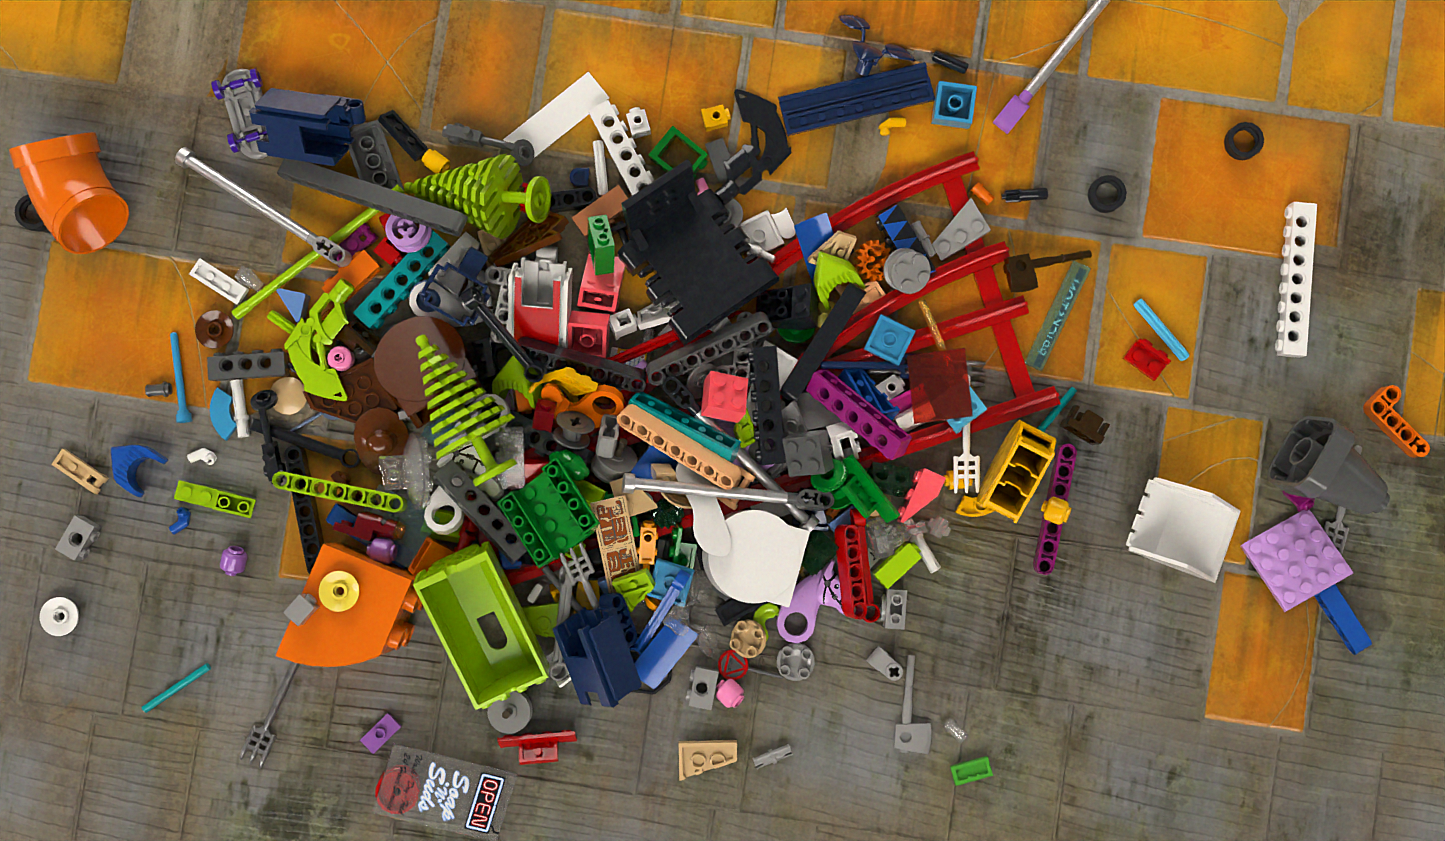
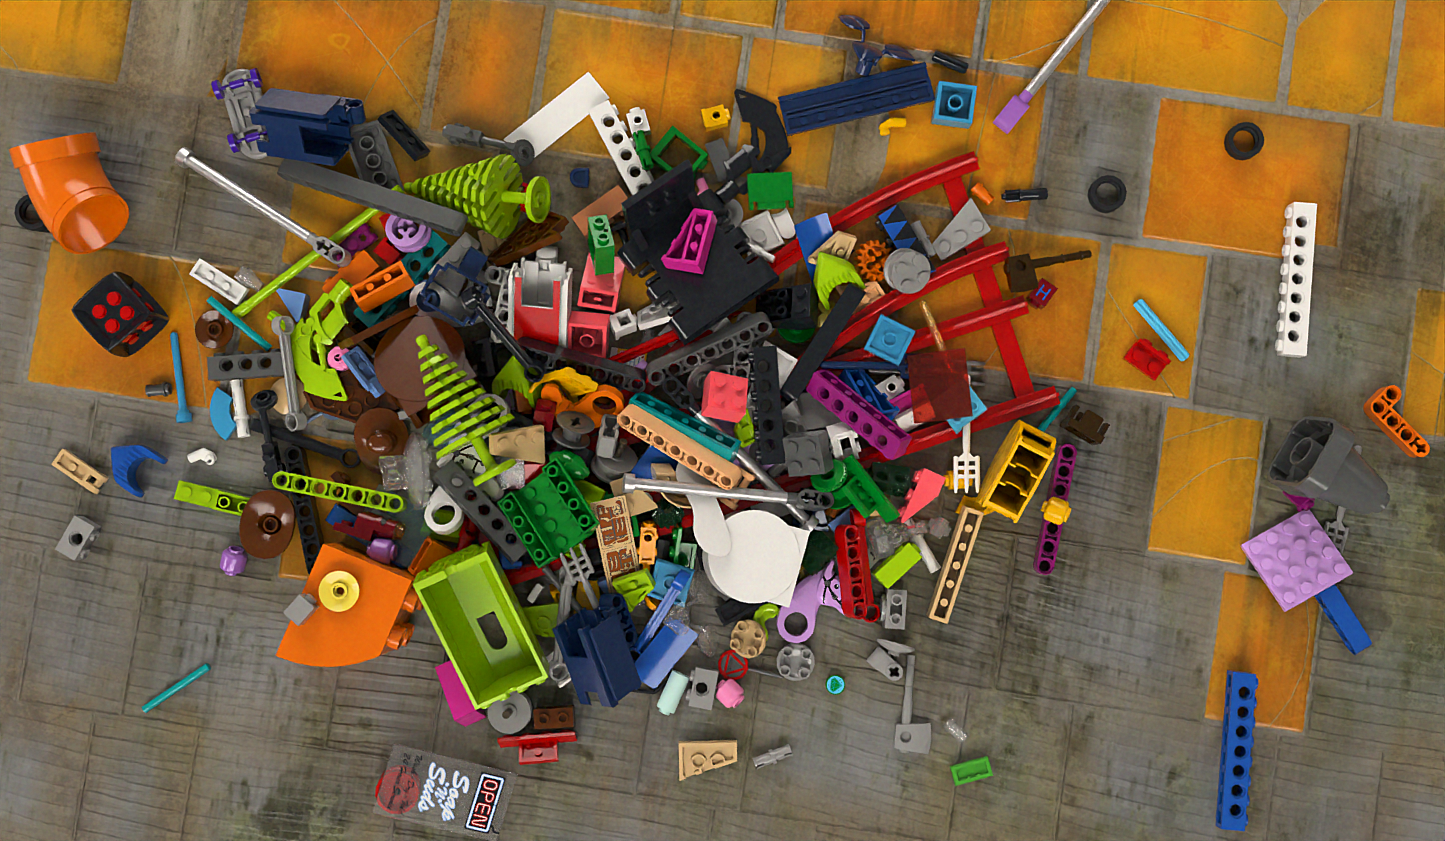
(51, 620): white dish -> none
(120, 314): none -> black piece
(183, 520): blue arm -> none
(240, 324): none -> teal bar
(264, 730): flat silver piece -> none
(267, 524): none -> reddish brown hat
(289, 373): none -> light grey piece
(363, 370): none -> medium blue hinge
(378, 327): none -> reddish brown tile
(381, 733): medium lavender plate -> none
(382, 287): none -> orange brick
(435, 161): yellow brick -> none
(457, 697): none -> dark pink wedge
(519, 443): none -> tan wing
(554, 716): none -> reddish brown brick
(578, 203): black beam -> none
(600, 166): white axle -> none
(643, 150): none -> green pin
(672, 692): none -> light aqua brick
(693, 243): none -> dark pink wedge
(770, 190): none -> green piece
(835, 684): none -> tile
(895, 648): none -> light grey dish
(954, 564): none -> tan brick
(1040, 296): none -> dark red brick
(1057, 315): clear light blue tile -> none
(1183, 528): white windscreen -> none
(1228, 759): none -> blue brick

